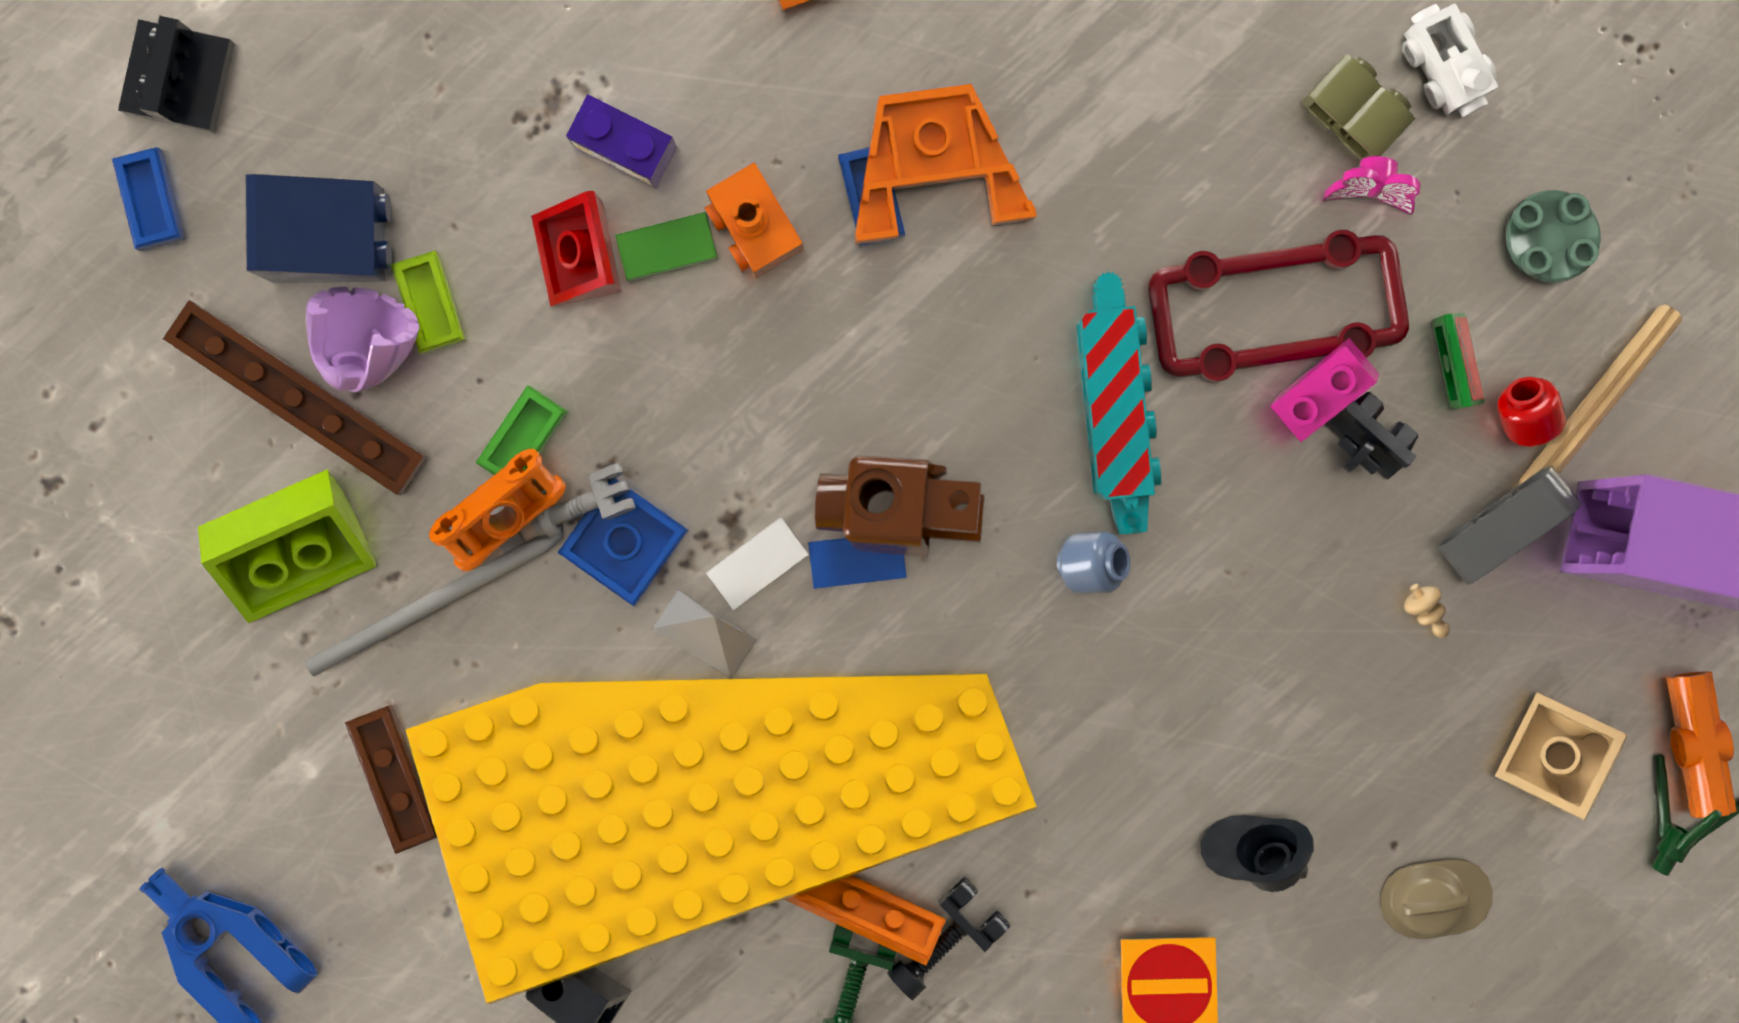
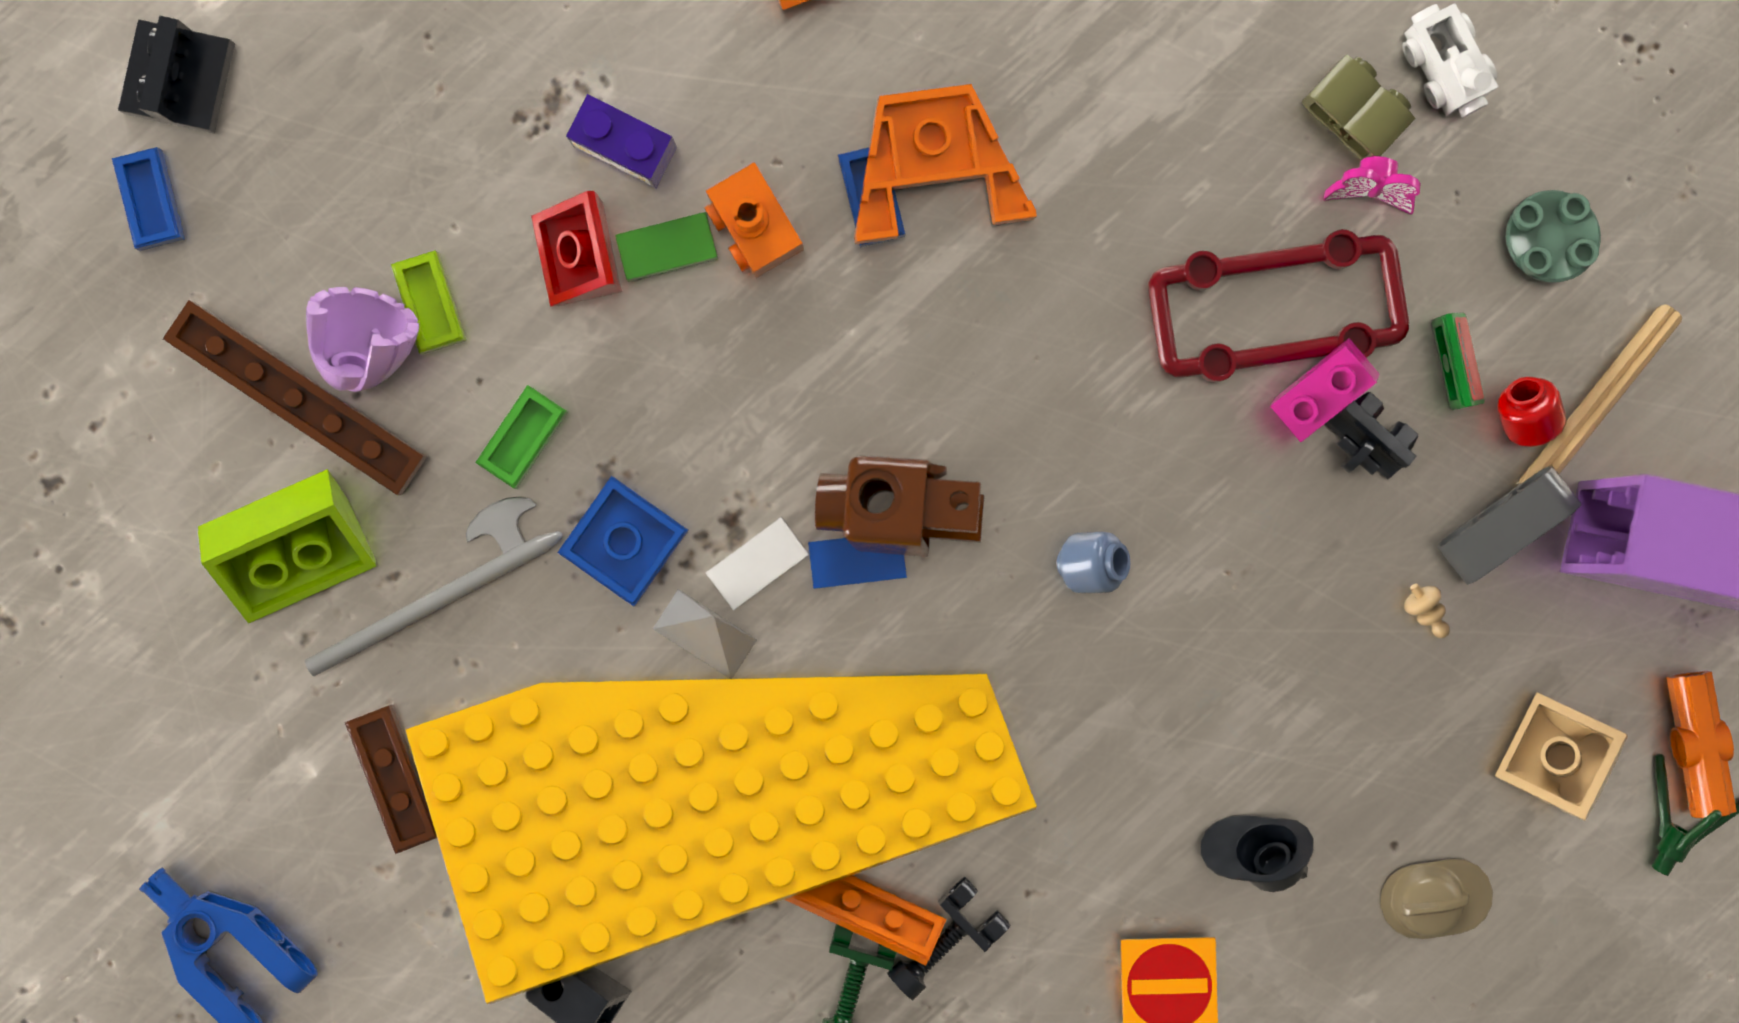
(316, 229): dark blue slope -> none
(484, 532): orange piece -> none
(602, 497): light grey hinge -> none
(1116, 405): teal hinge -> none

